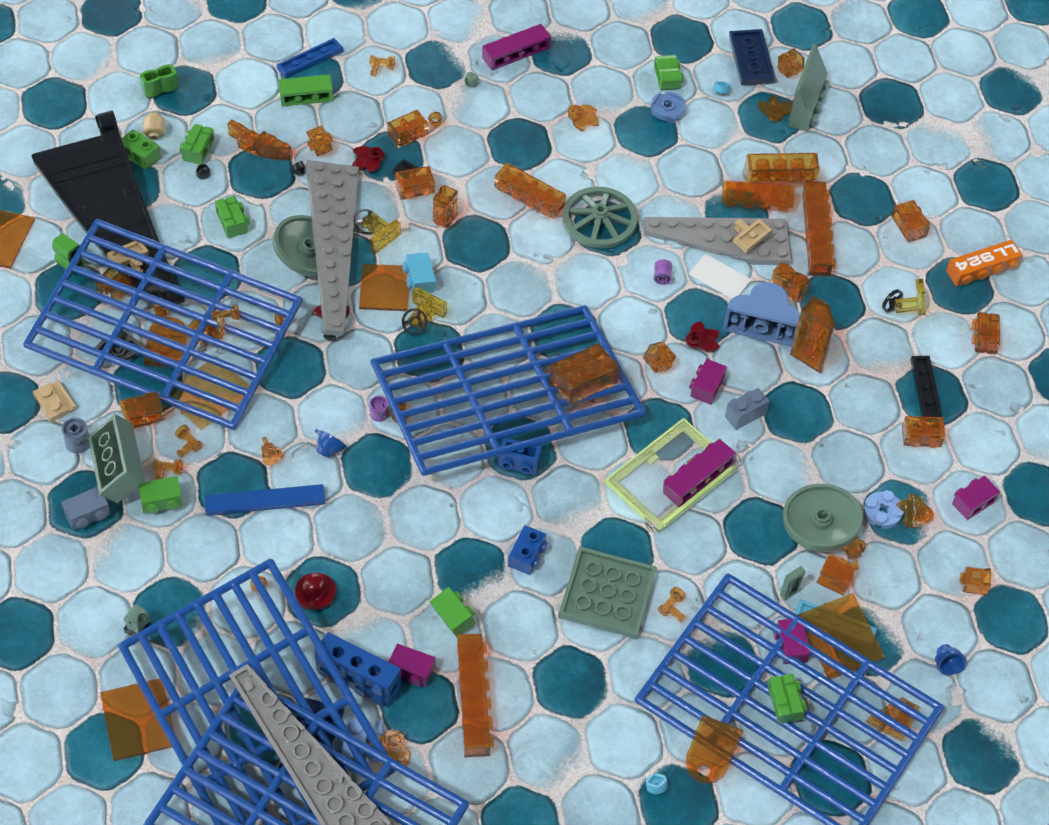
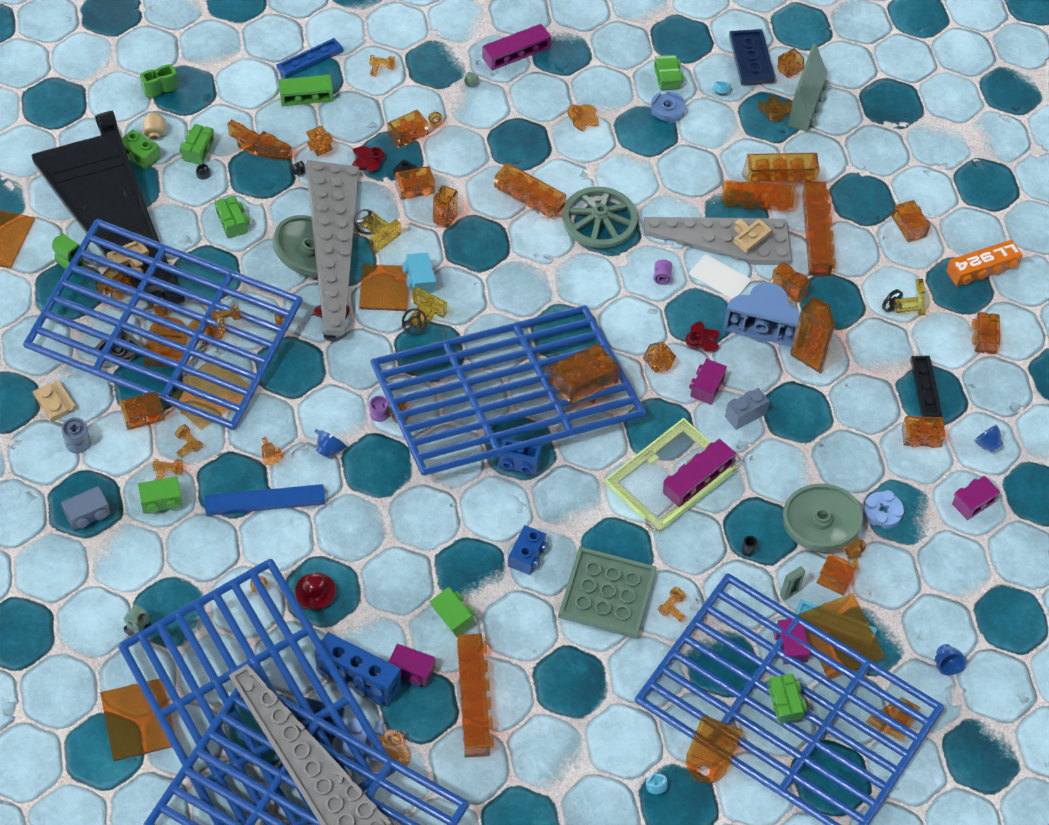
(115, 458): sand green brick -> none
(749, 546): none -> black hinge
(915, 509): clear orange plate -> none
(975, 580): clear orange window -> none
(990, 439): none -> blue piece

